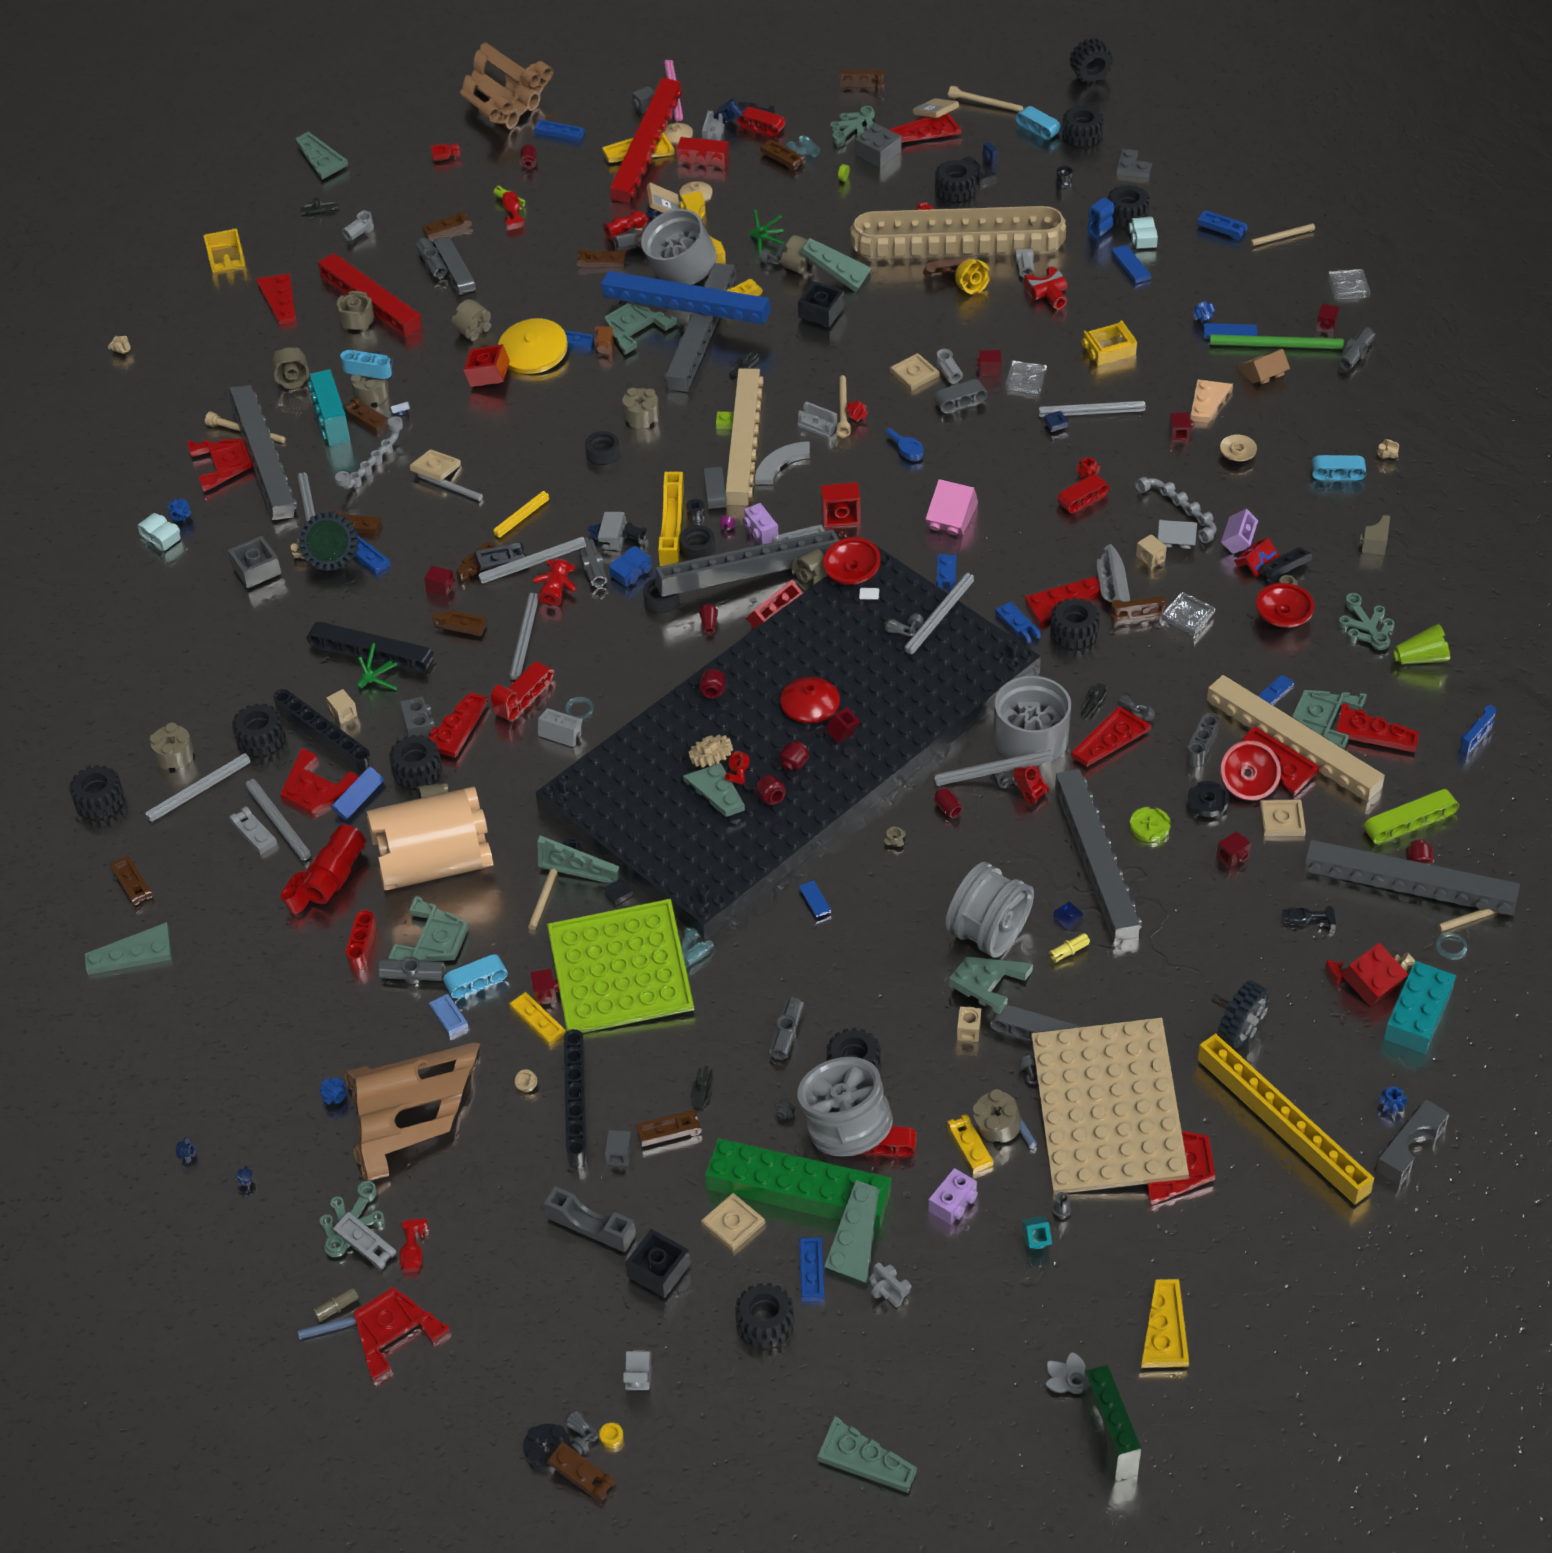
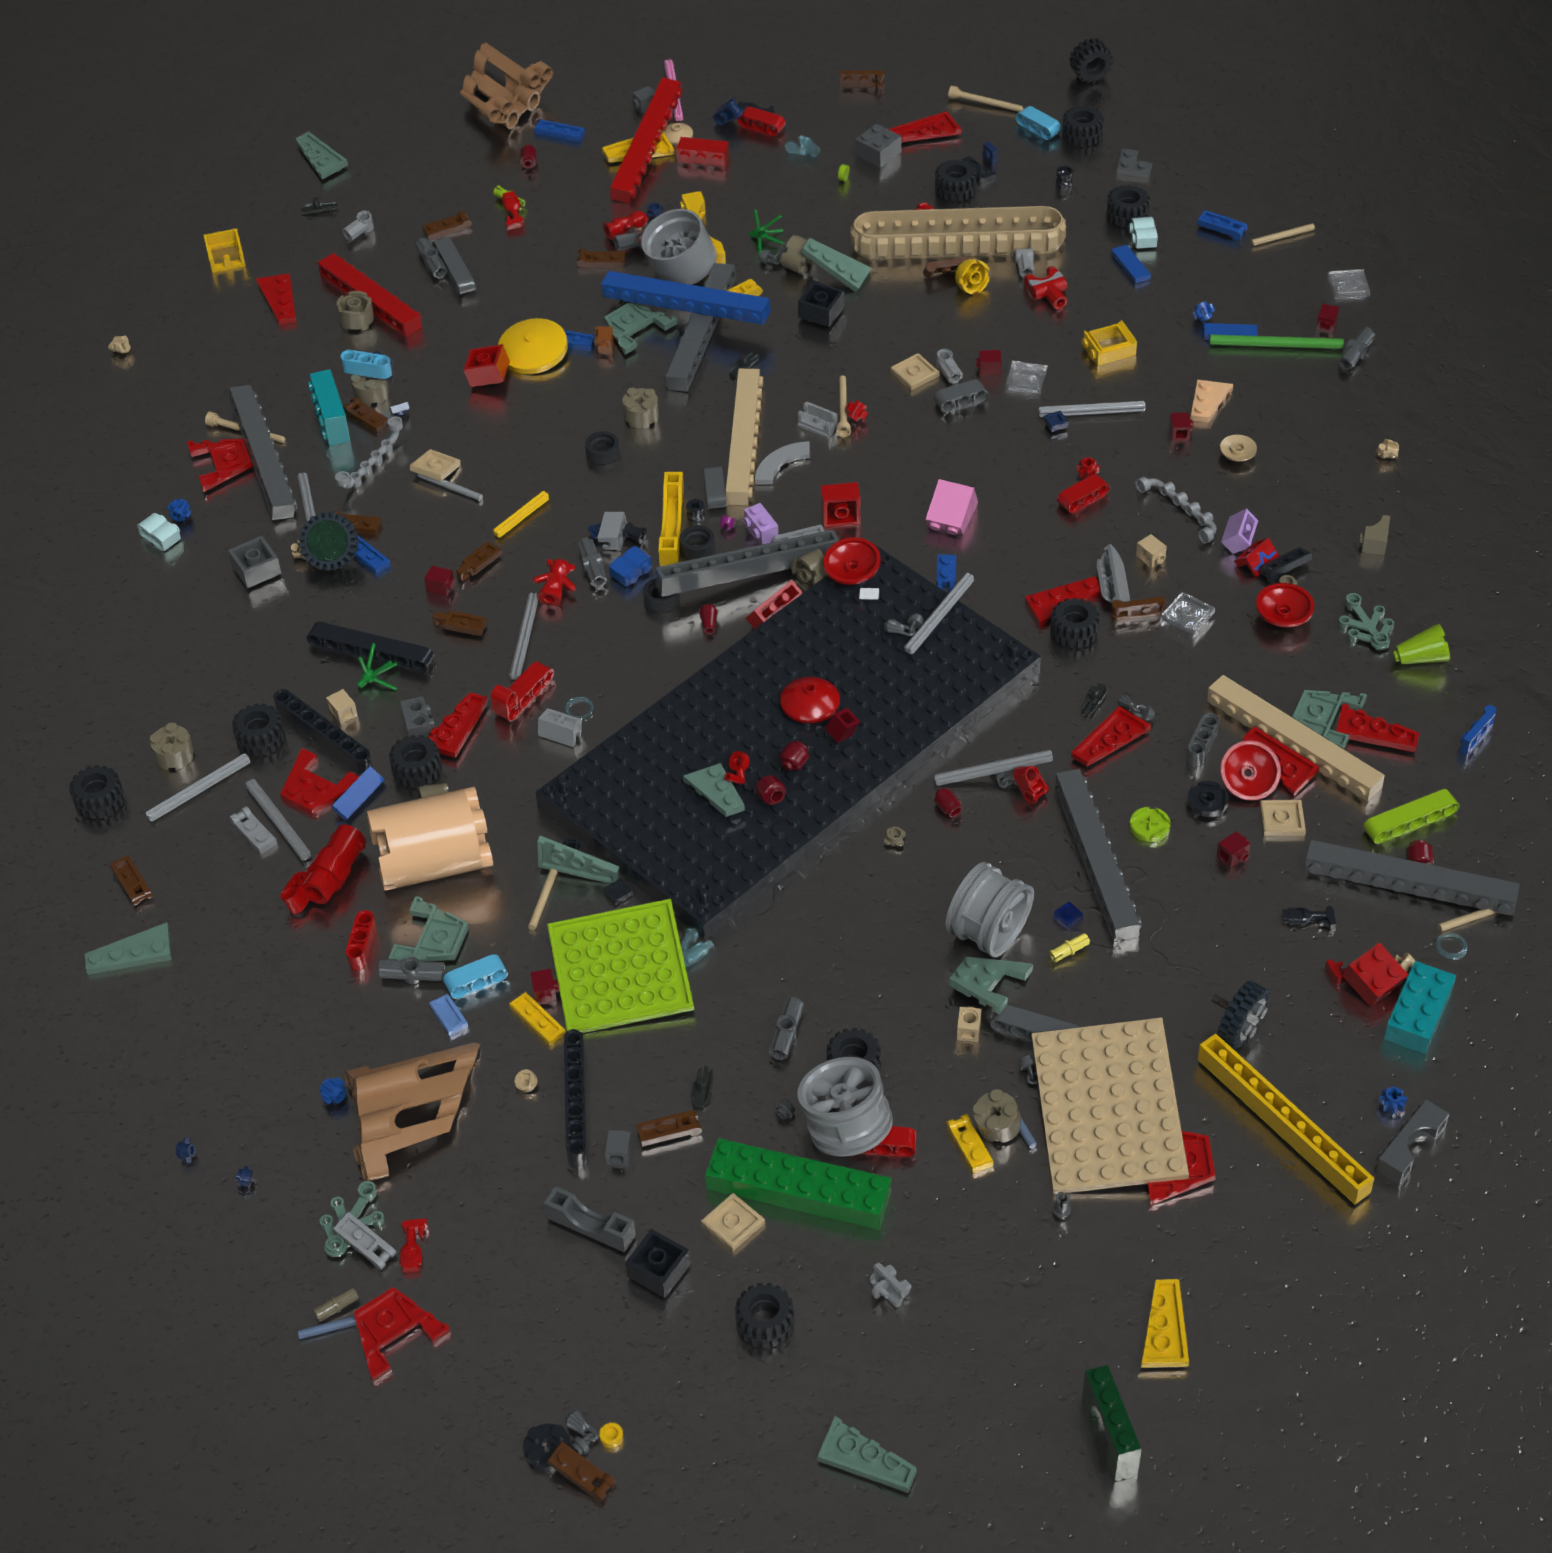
(290, 367): dark tan brick -> none
(442, 151): red plate -> none
(471, 319): dark tan brick -> none
(498, 556): black plate -> none
(532, 560): light grey axle -> none
(638, 1369): light grey brick -> none
(662, 199): tan tile -> none
(696, 186): tan dish -> none
(710, 750): tan gear -> none
(712, 683): dark red head -> none
(713, 127): light grey hinge -> none
(724, 420): lime plate -> none
(782, 154): reddish brown plate -> none
(811, 1269): blue tile -> none
(814, 899): blue piece -> none
(853, 1240): sand green wing -> none
(865, 114): sand green plant -> none
(907, 446): blue piece -> none
(935, 108): tan tile -> none
(953, 1196): lavender brick -> none
(1017, 622): blue hinge -> none
(1036, 1232): teal brick -> none
(1043, 713): light grey wheel -> none
(1064, 1375): light grey plate -> none
(1100, 217): blue brick -> none
(1177, 533): light grey brick -> none
(1265, 366): medium nougat slope -> none
(1276, 689): blue piece -> none
(1338, 467): medium azure beam -> none

